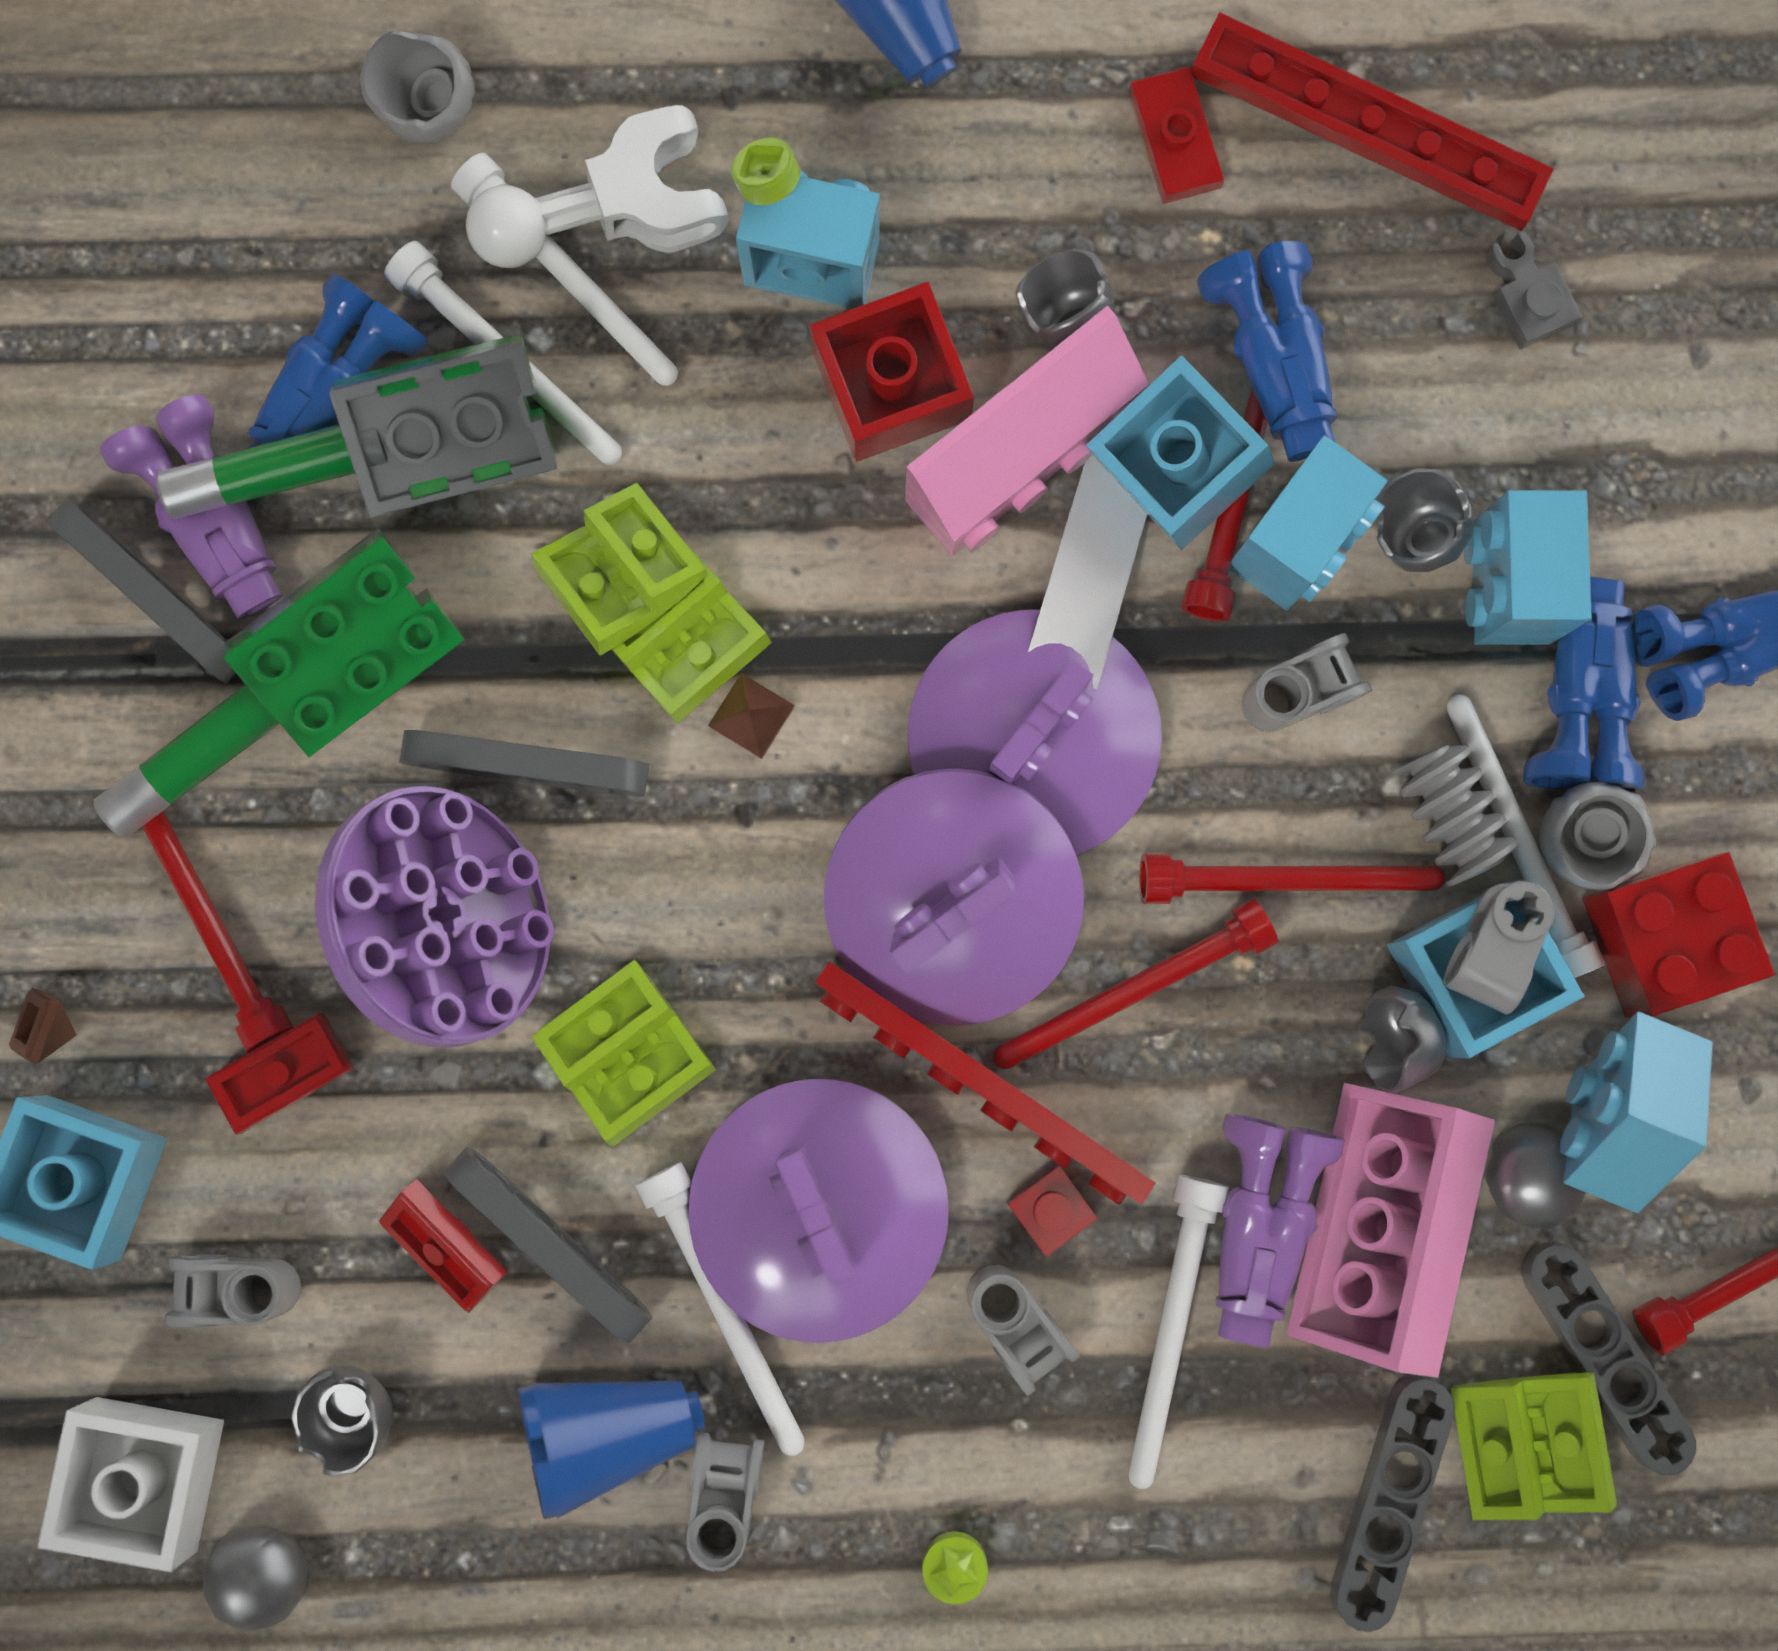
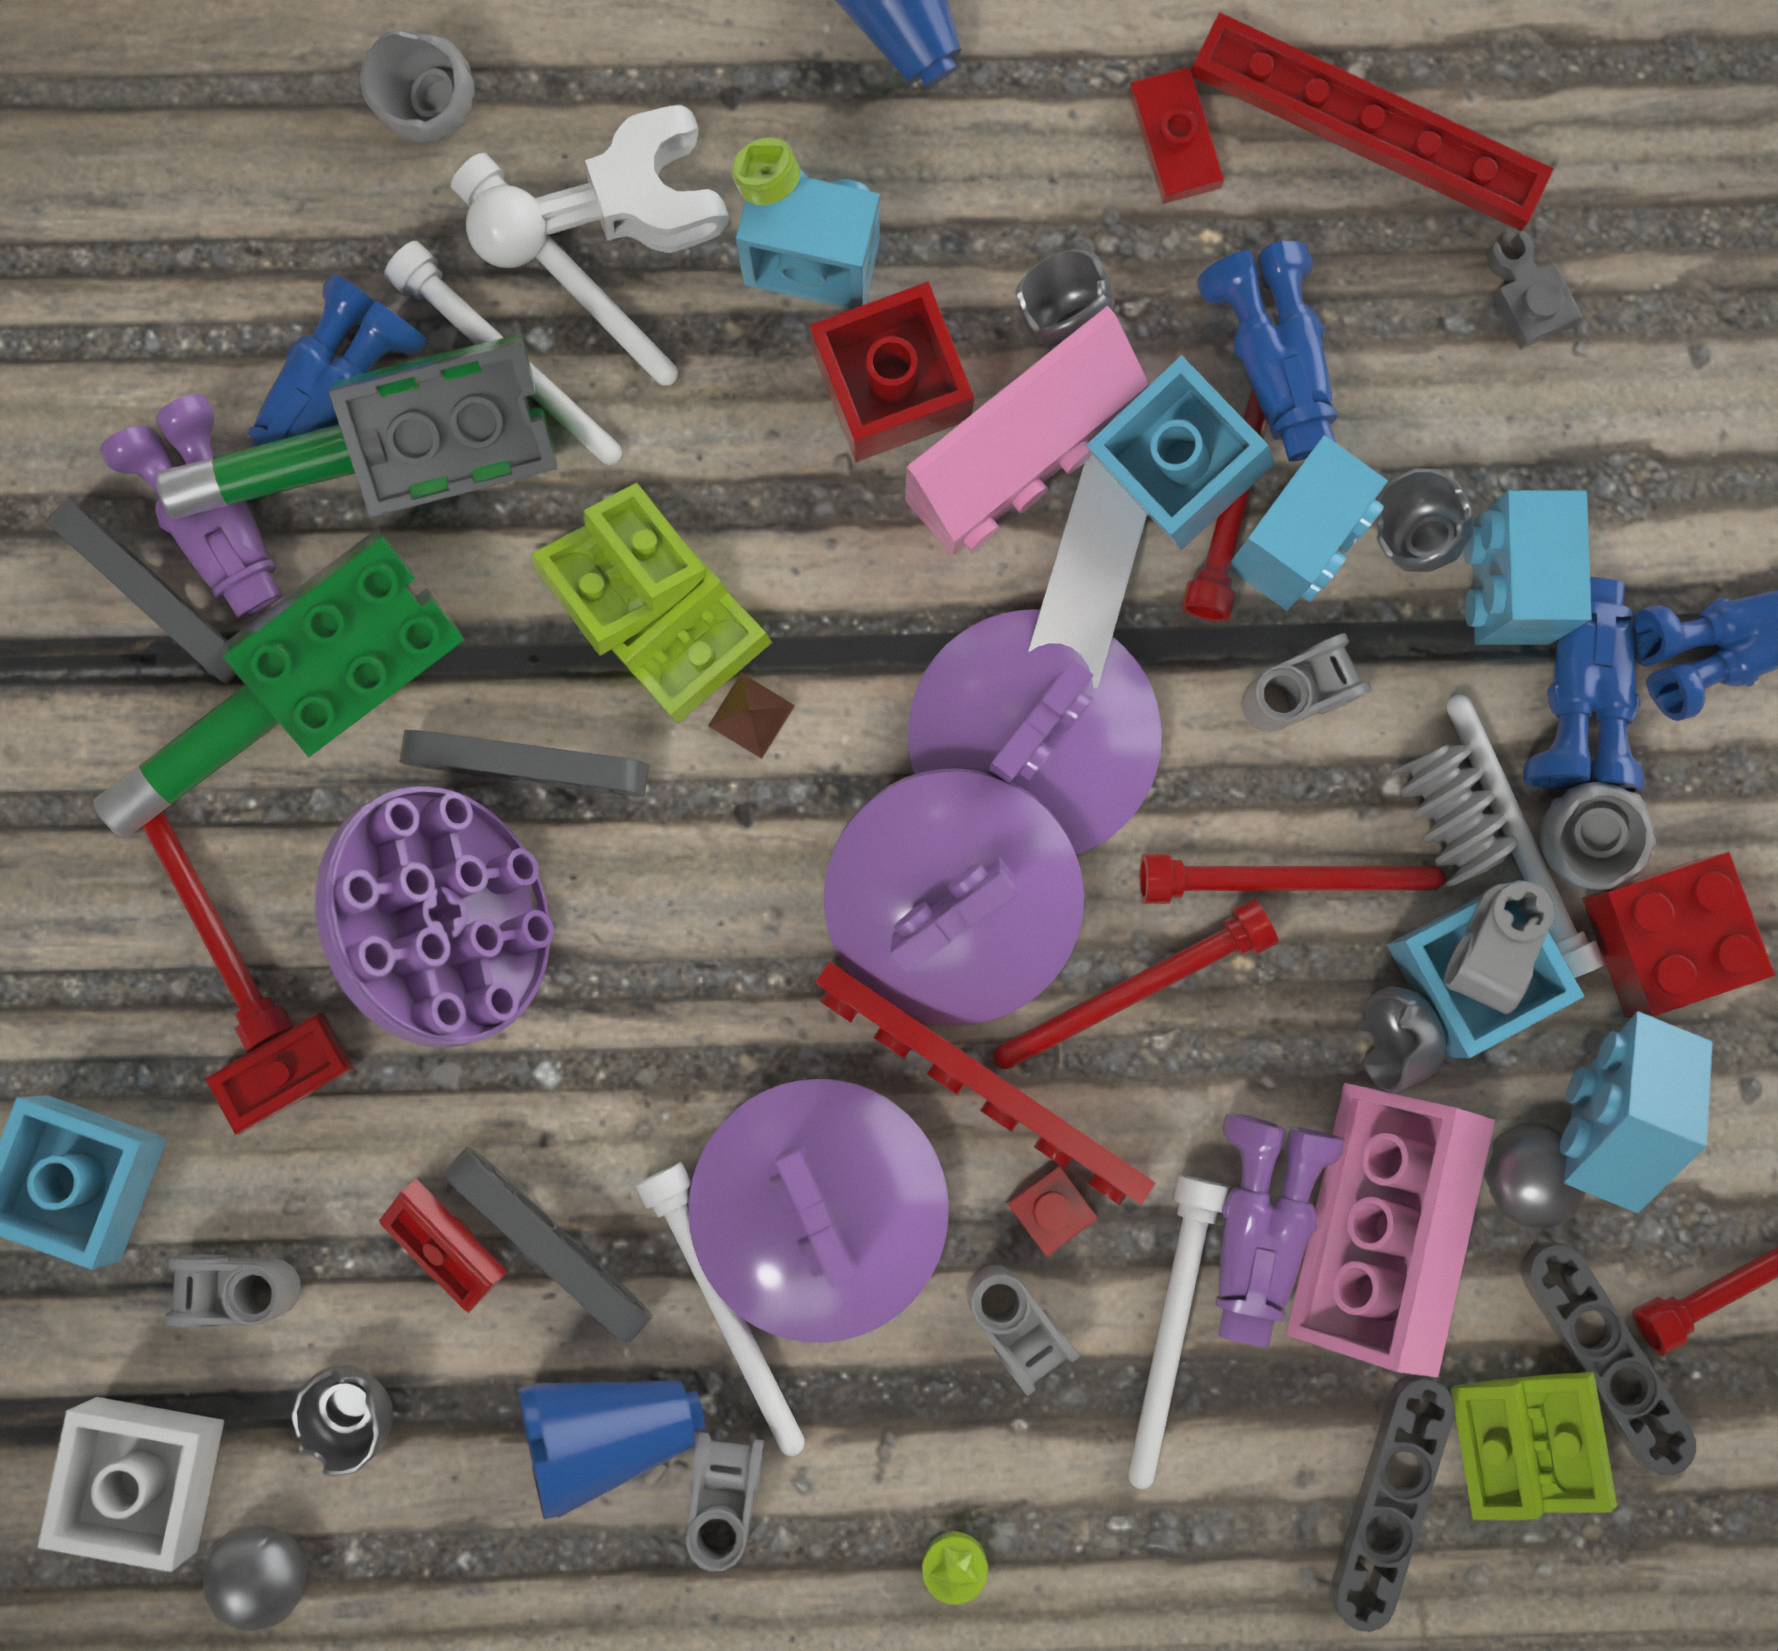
(40, 1027): copper slope -> none
(623, 1053): lime slope -> none

